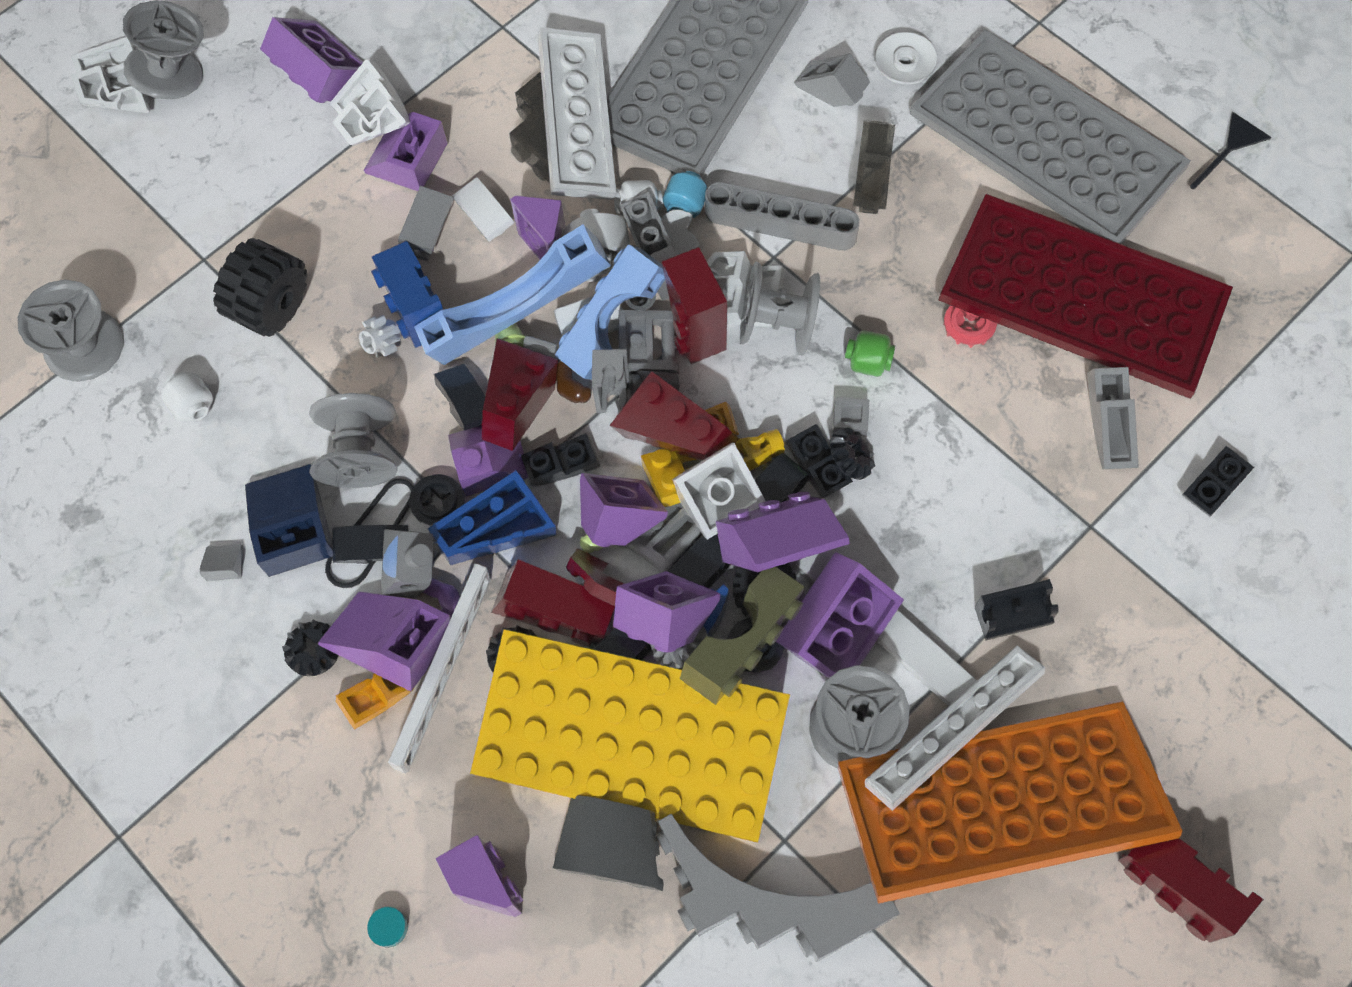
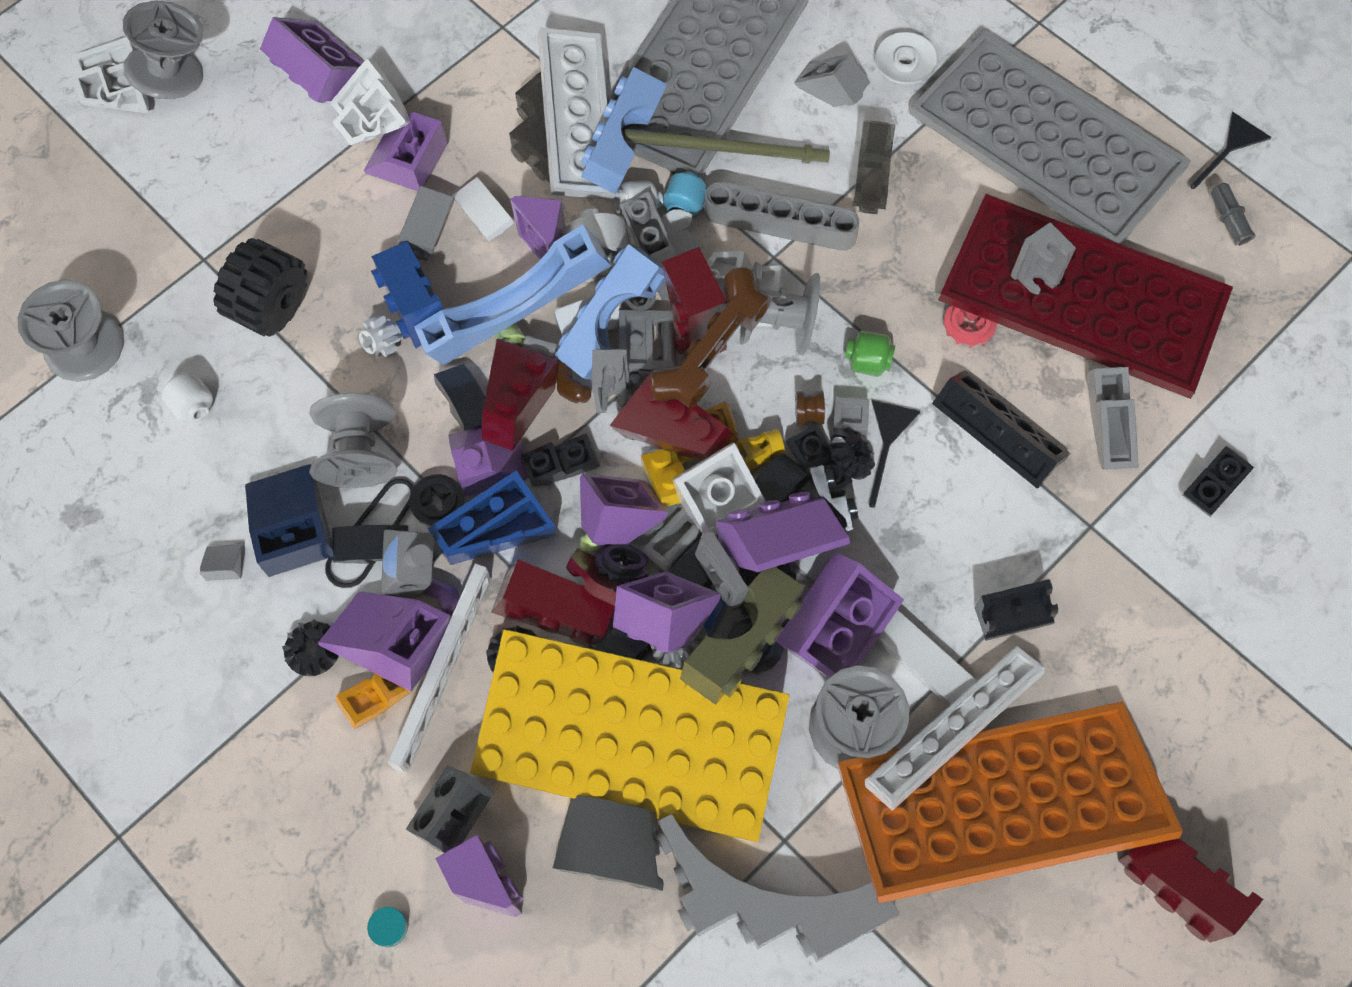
(450, 810): none -> dark grey brick
(612, 156): none -> light blue arch
(635, 563): none -> black gear
(689, 380): none -> reddish brown plate
(721, 571): none -> light grey plate
(804, 153): none -> olive bar
(809, 407): none -> reddish brown wheel
(841, 506): none -> slope
(891, 423): none -> black piece
(1000, 428): none -> black fence
(1043, 257): none -> light grey hinge
(1232, 214): none -> dark grey axle

